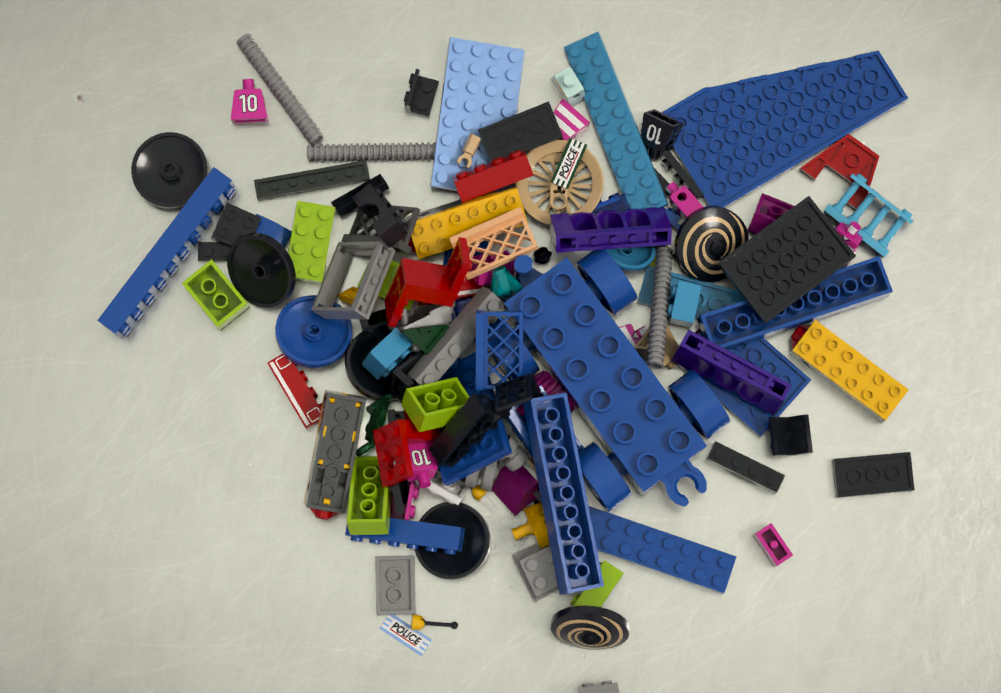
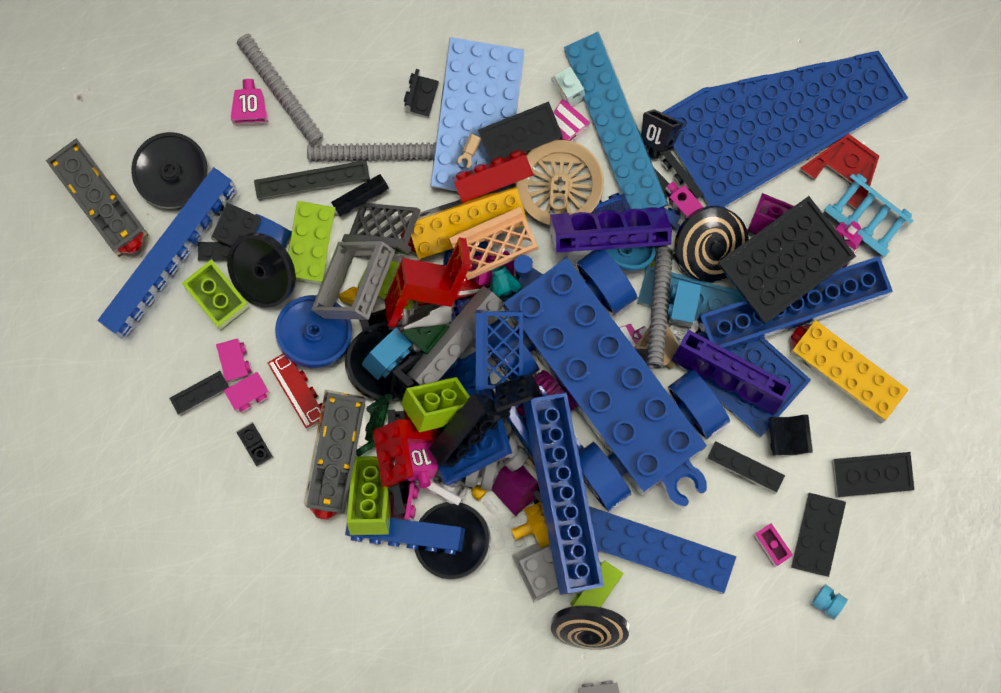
(97, 198): none -> dark grey piece
(199, 393): none -> black plate
(233, 361): none -> dark pink brick
(247, 392): none -> dark pink brick
(254, 444): none -> black slope
(389, 224): black arch -> none
(395, 585): light grey plate -> none
(402, 632): sticker -> none
(419, 622): hinge -> none
(542, 255): black plate -> none
(568, 163): sticker -> none
(677, 333): none -> clear plate
(818, 534): none -> black plate
(829, 601): none -> medium azure wheel

